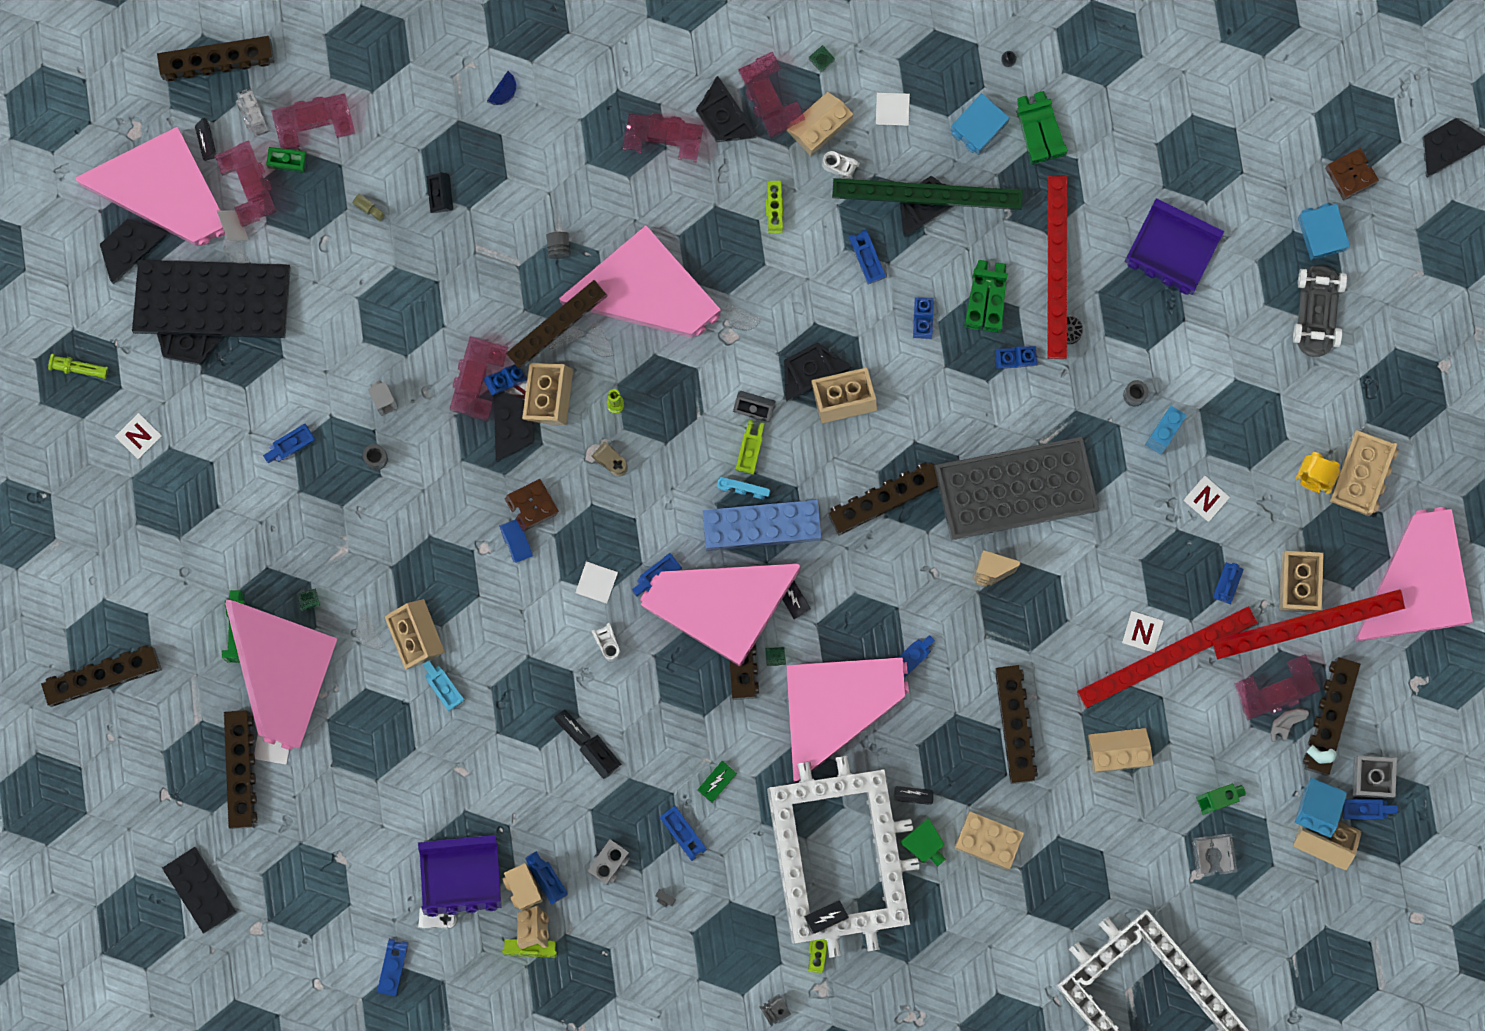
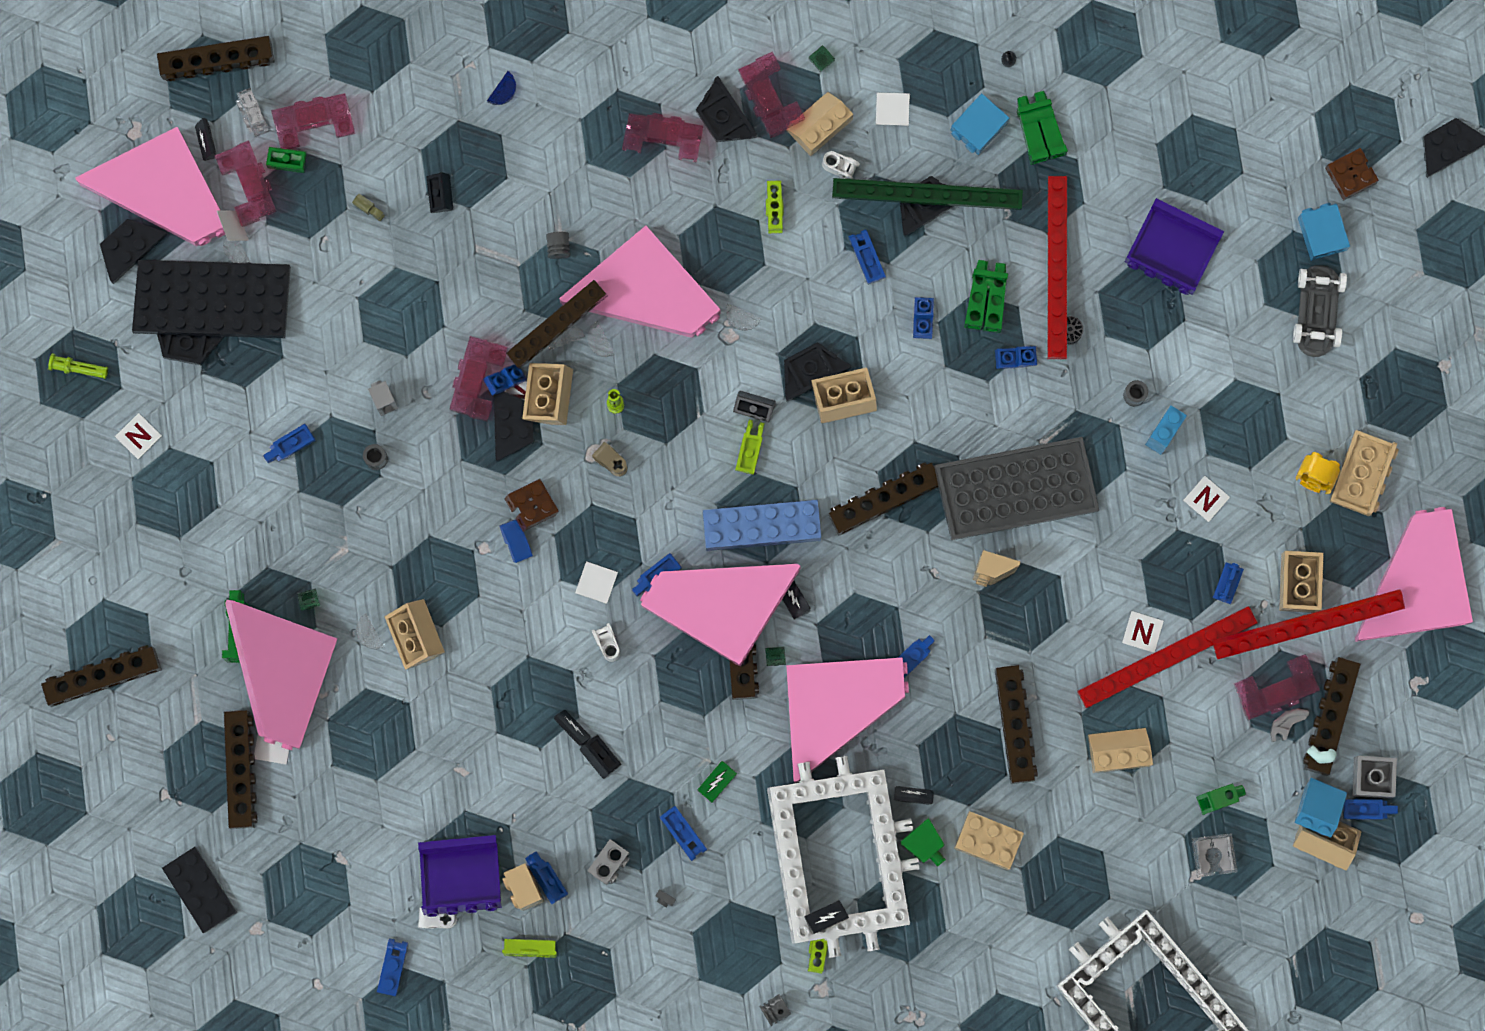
(442, 686): medium azure hinge -> none
(532, 928): tan bracket -> none
(741, 488): medium azure hinge -> none

